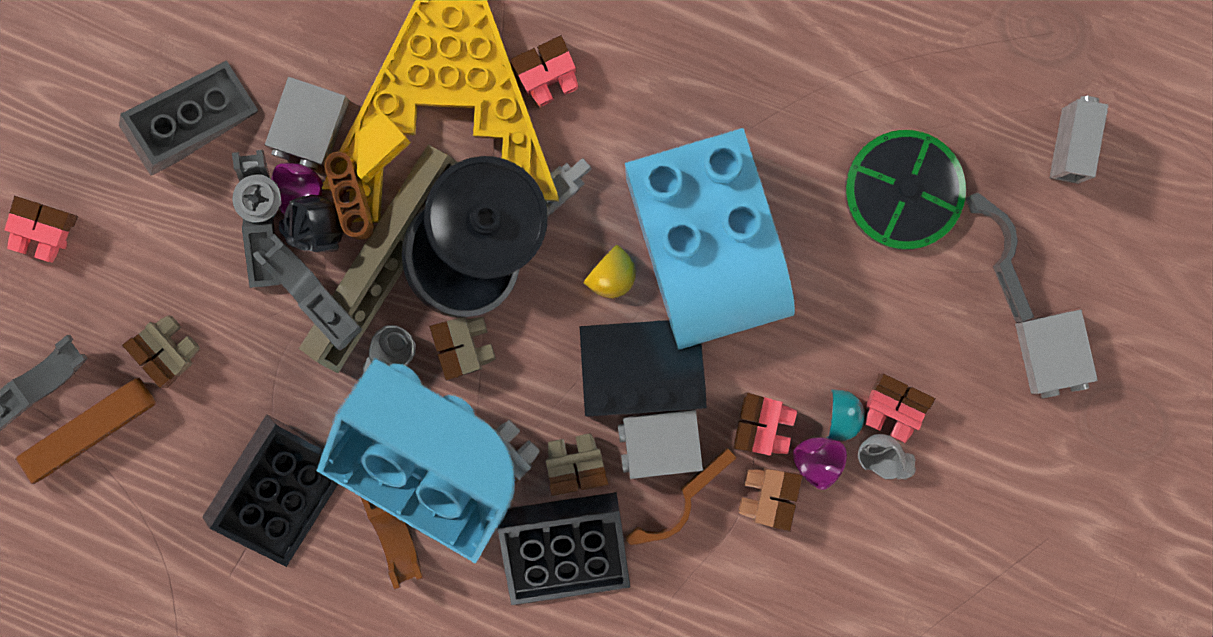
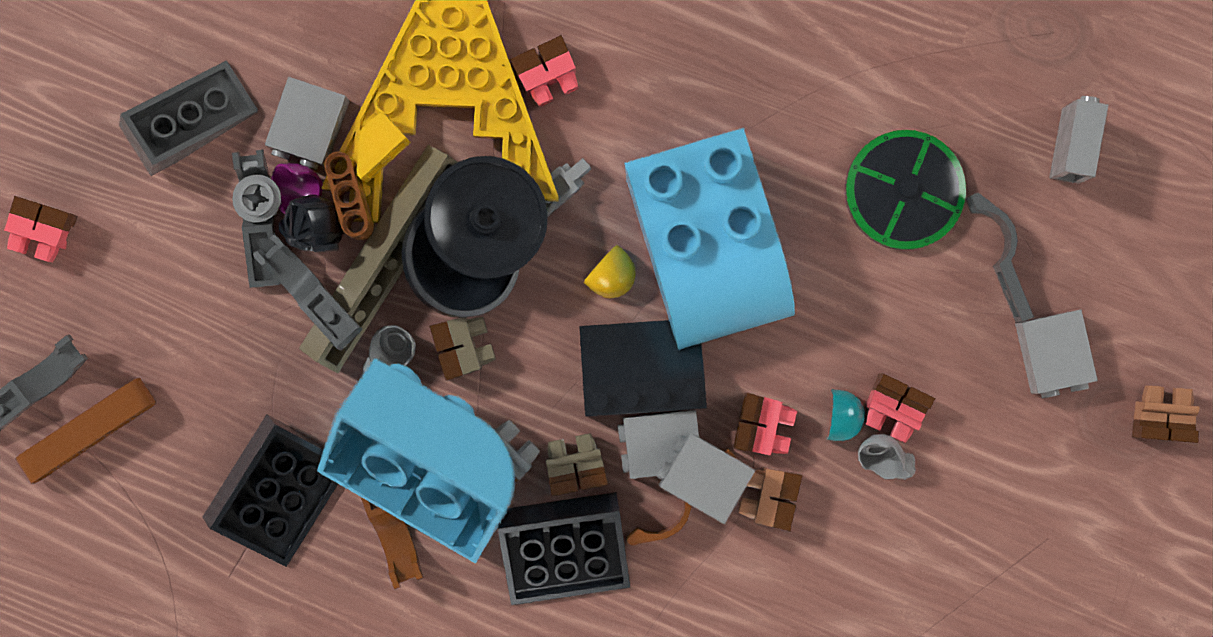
(159, 354): dark tan hips -> none
(705, 477): none -> light grey brick
(820, 461): magenta helmet -> none
(1166, 421): none -> nougat hips

